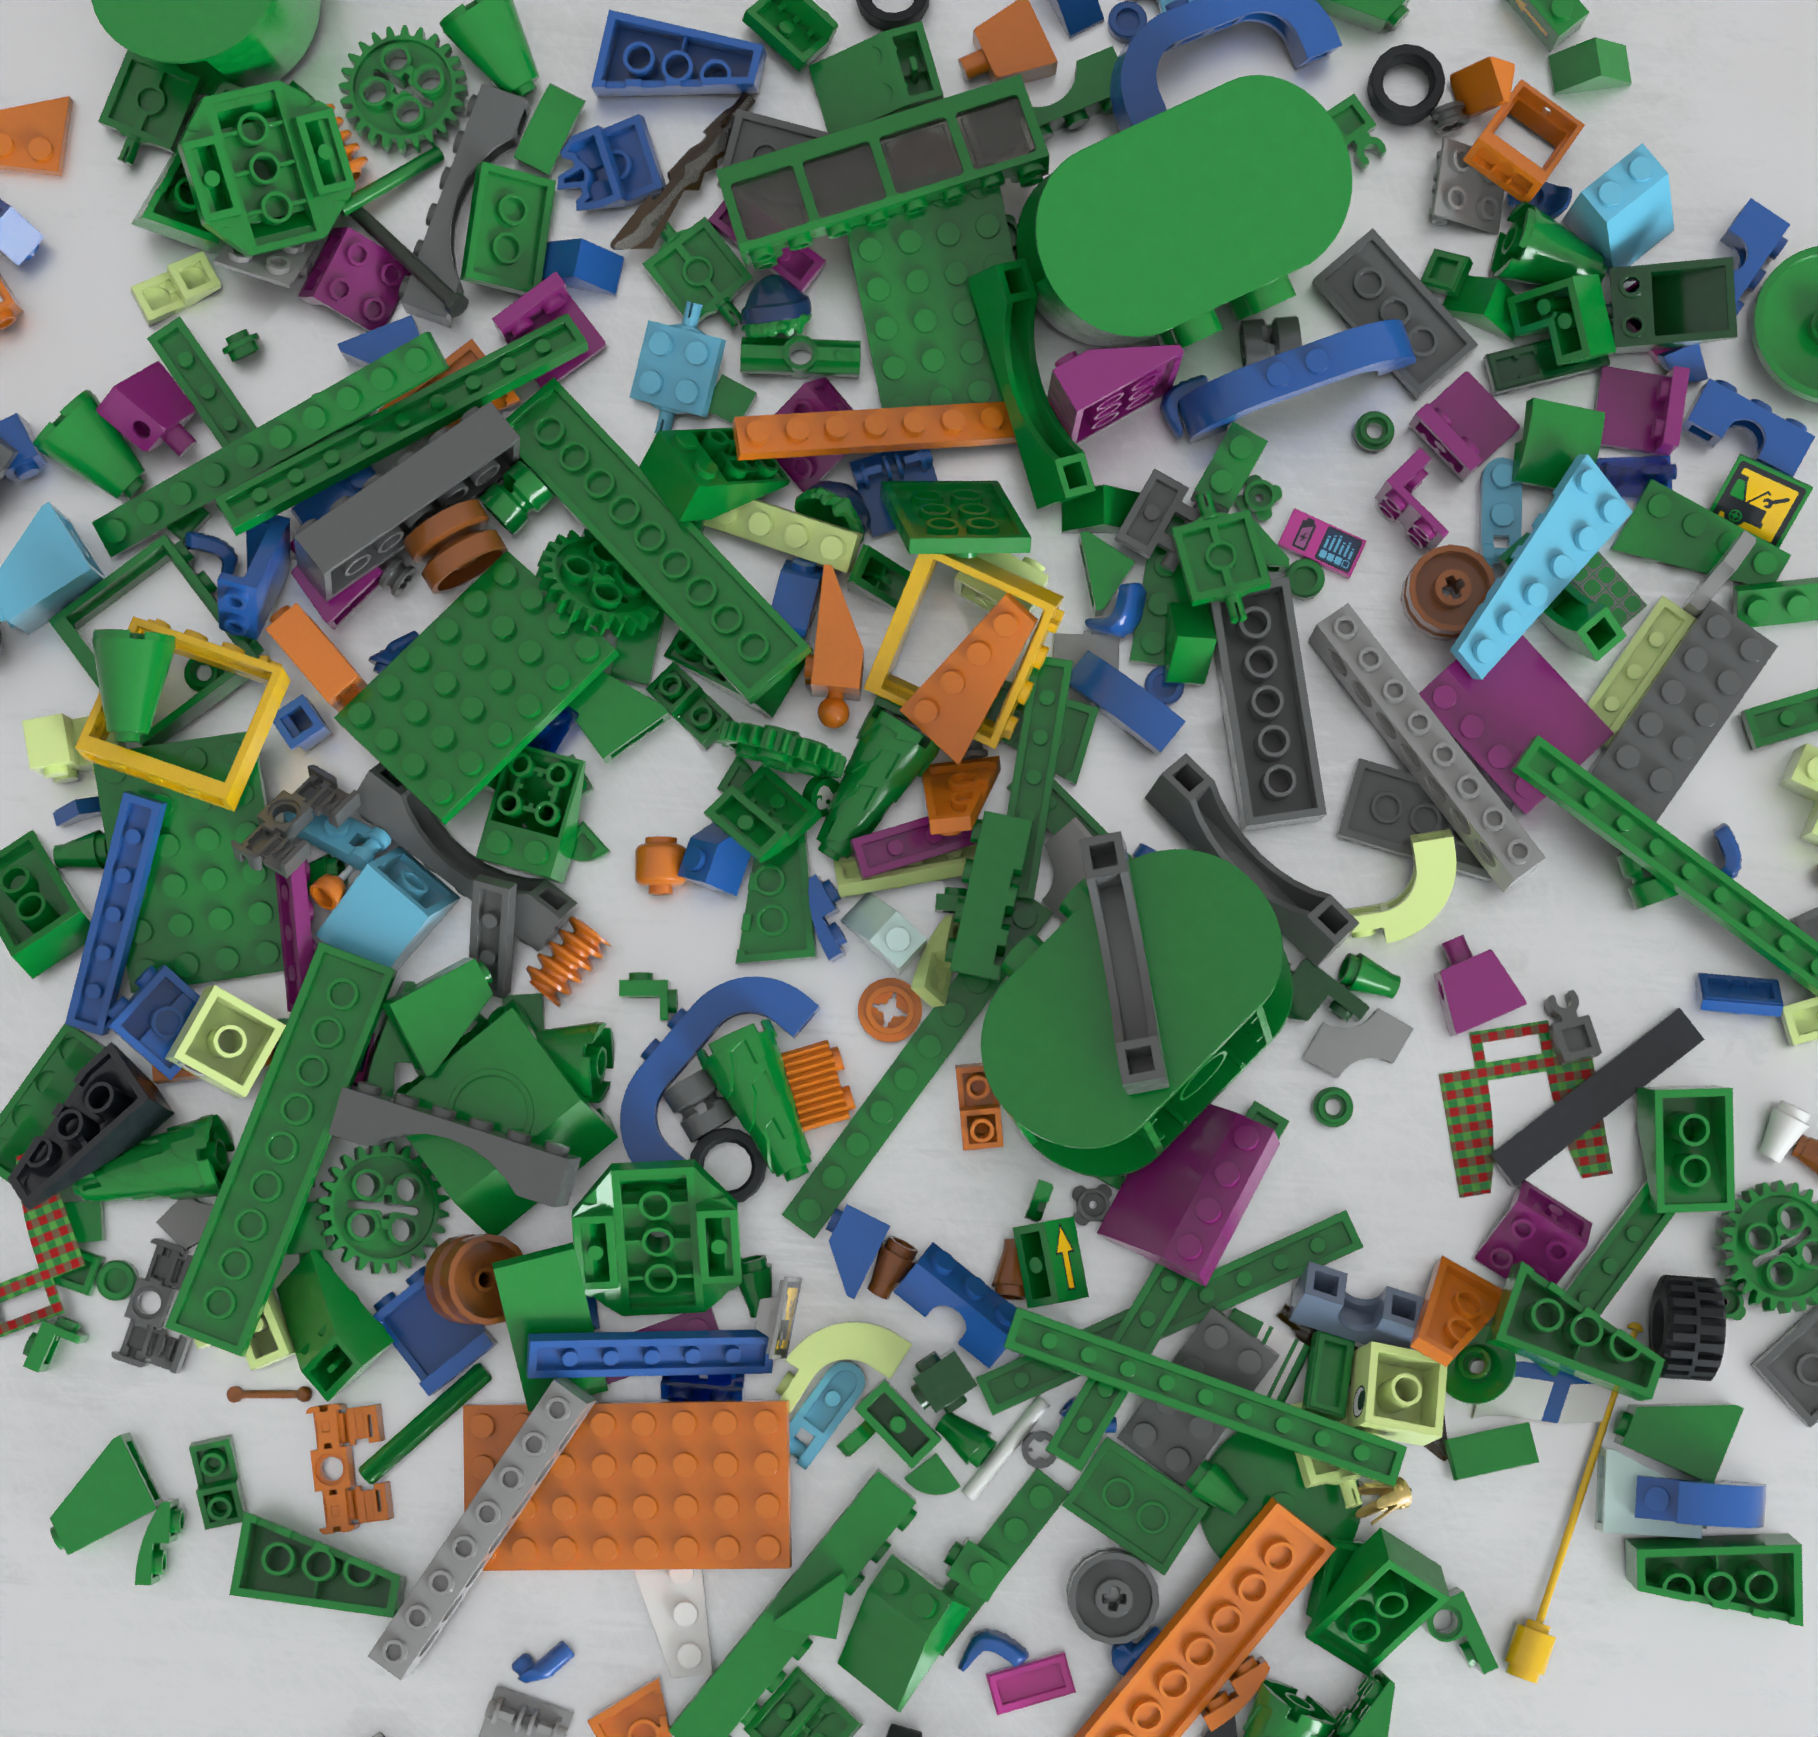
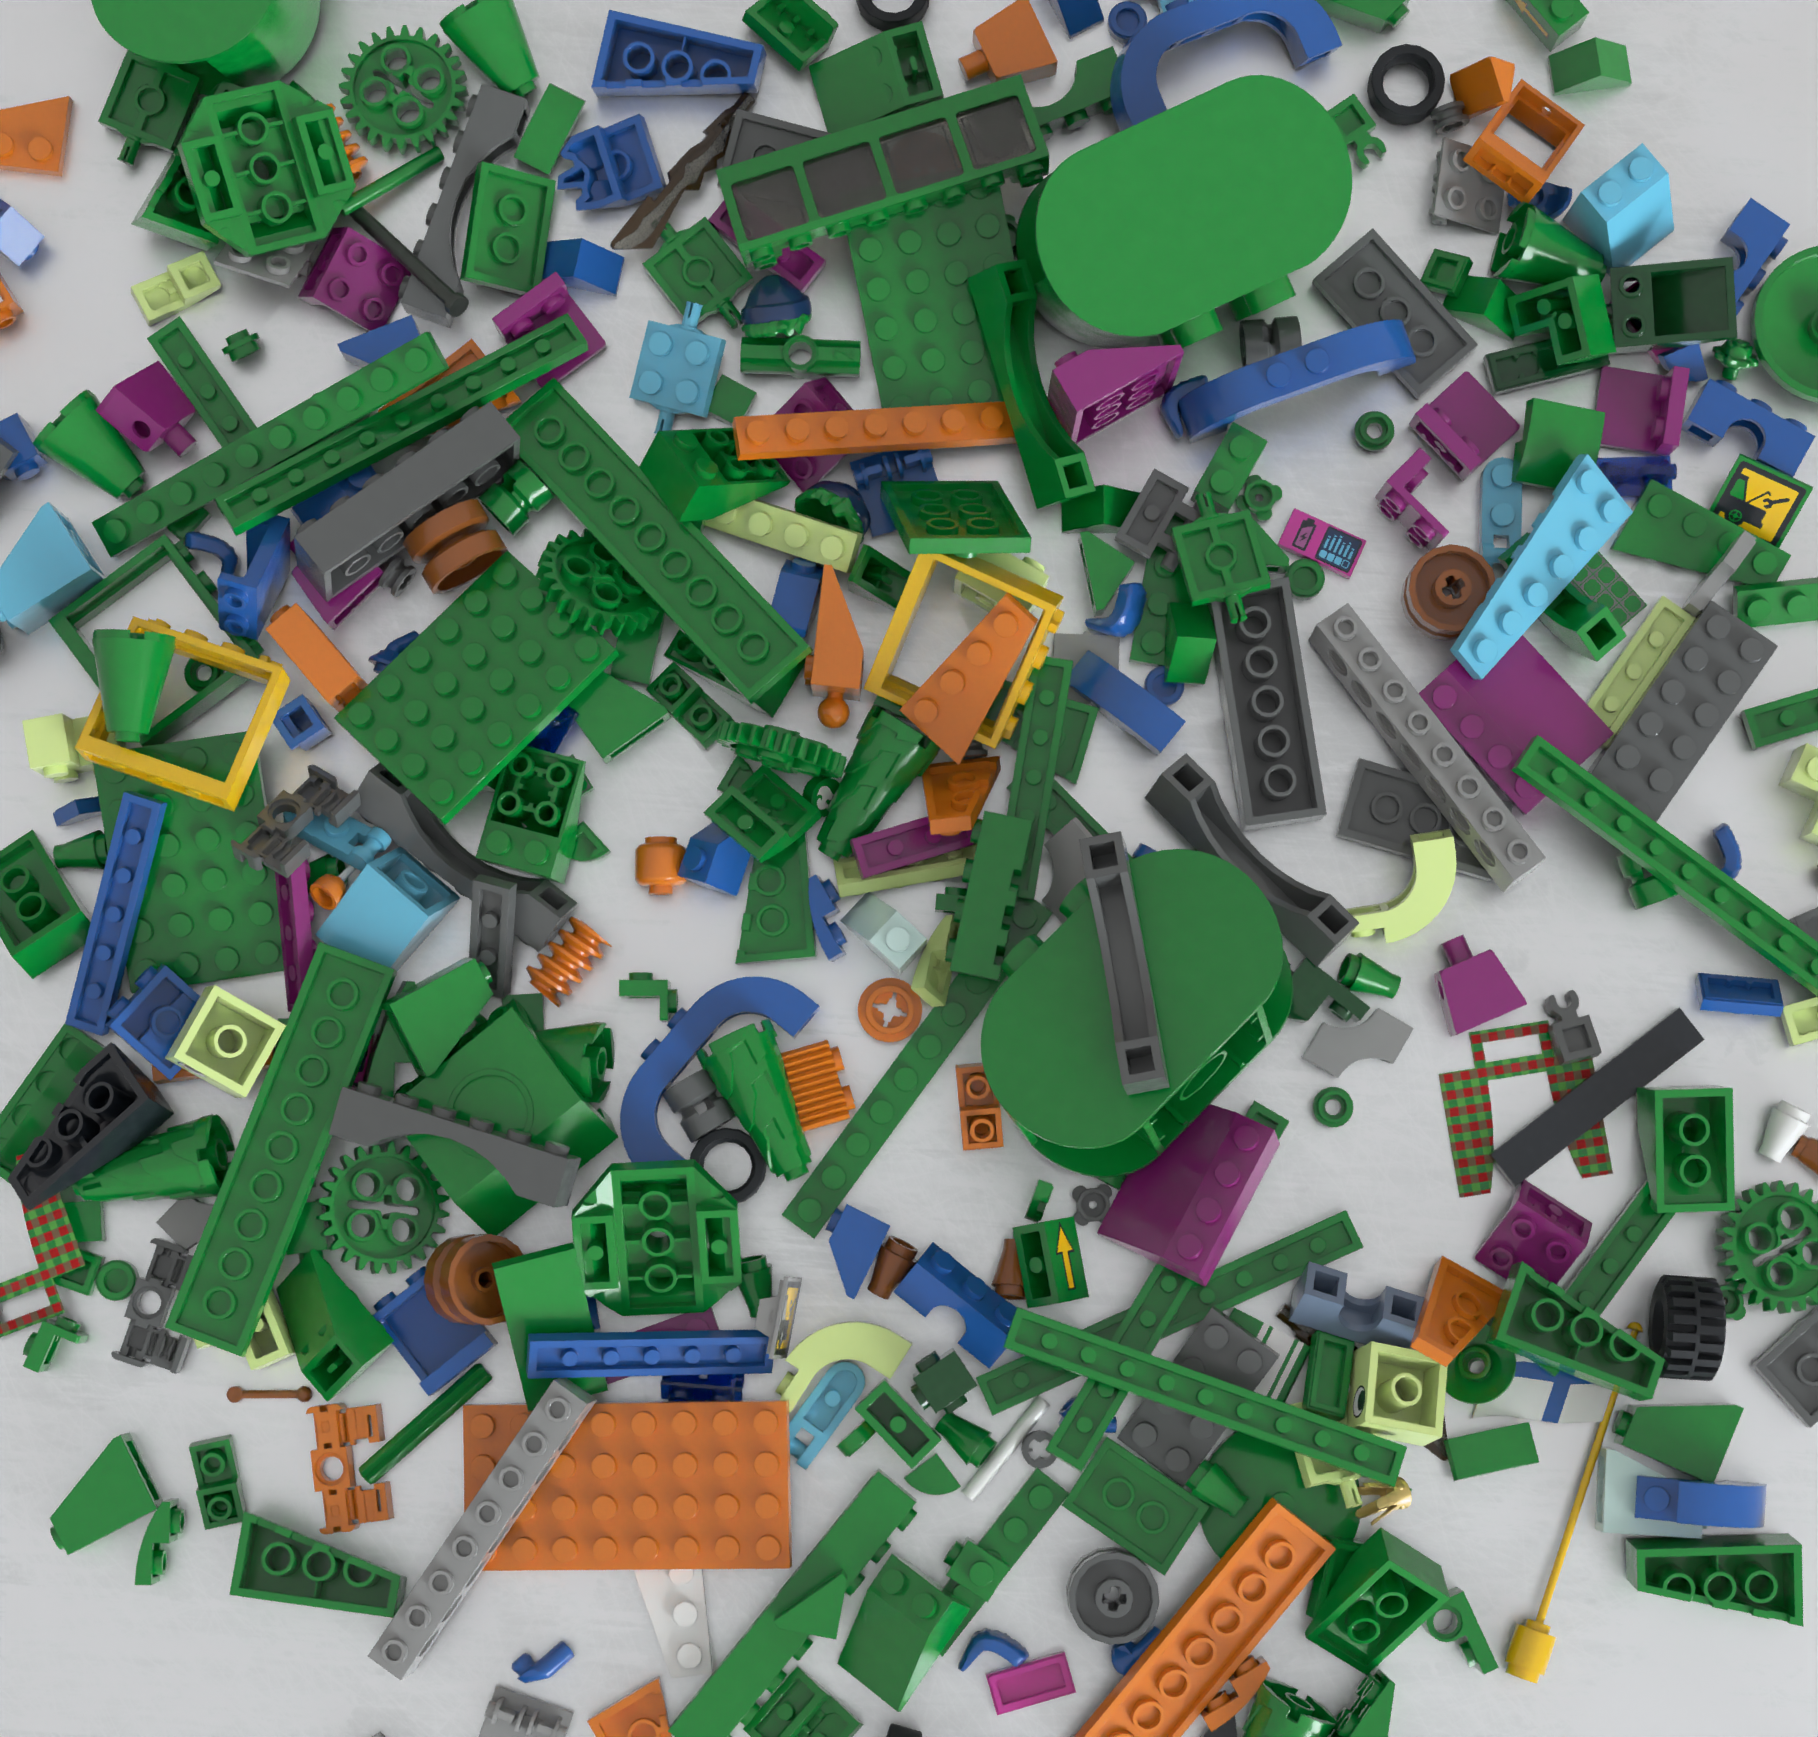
(1735, 356): none -> green plant

